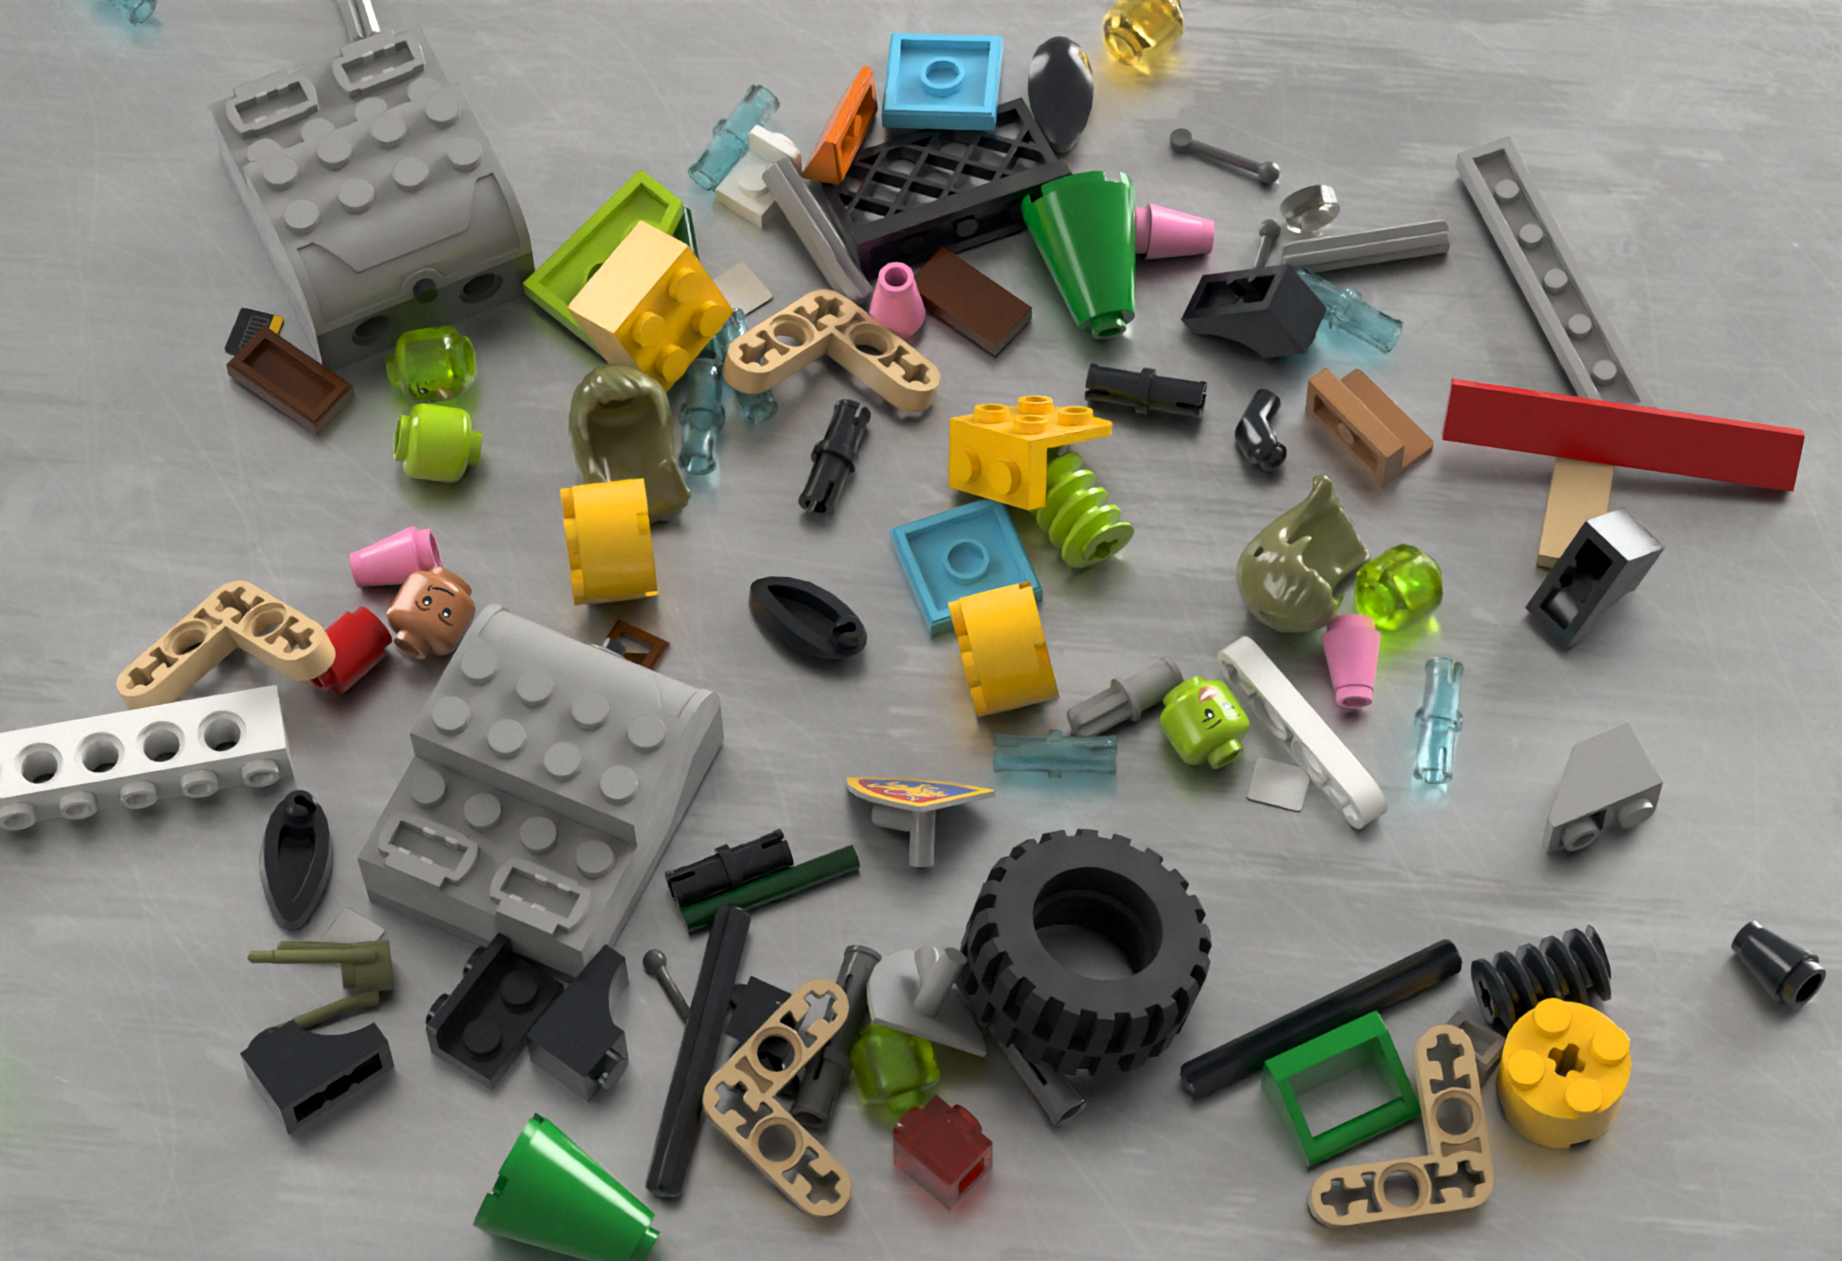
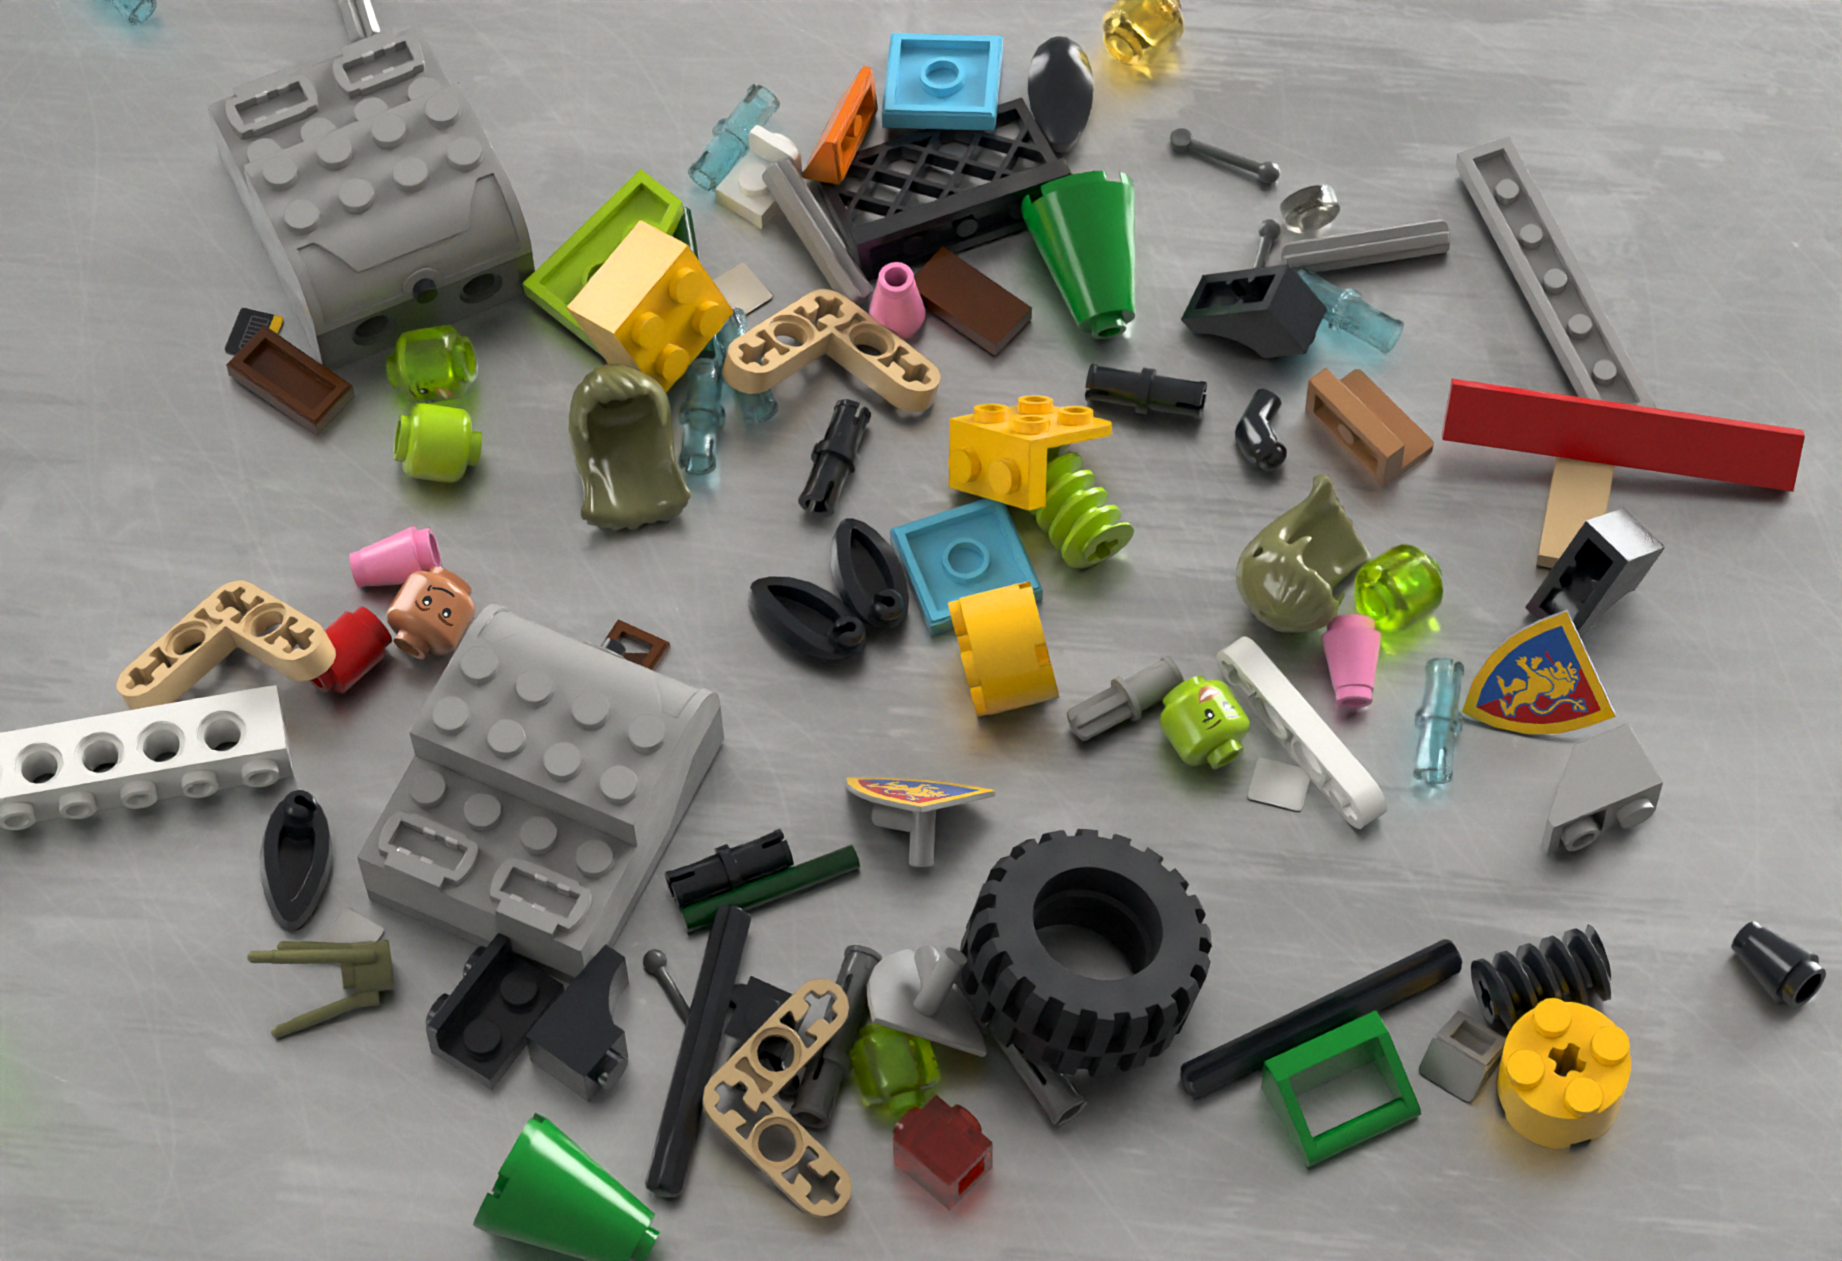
(311, 1072): black arch -> none
(609, 542): yellow brick -> none
(868, 575): none -> black arm
(1055, 753): clear light blue pin -> none
(1171, 233): bright pink cone -> none
(1443, 1149): tan beam -> none
(1539, 682): none -> shield

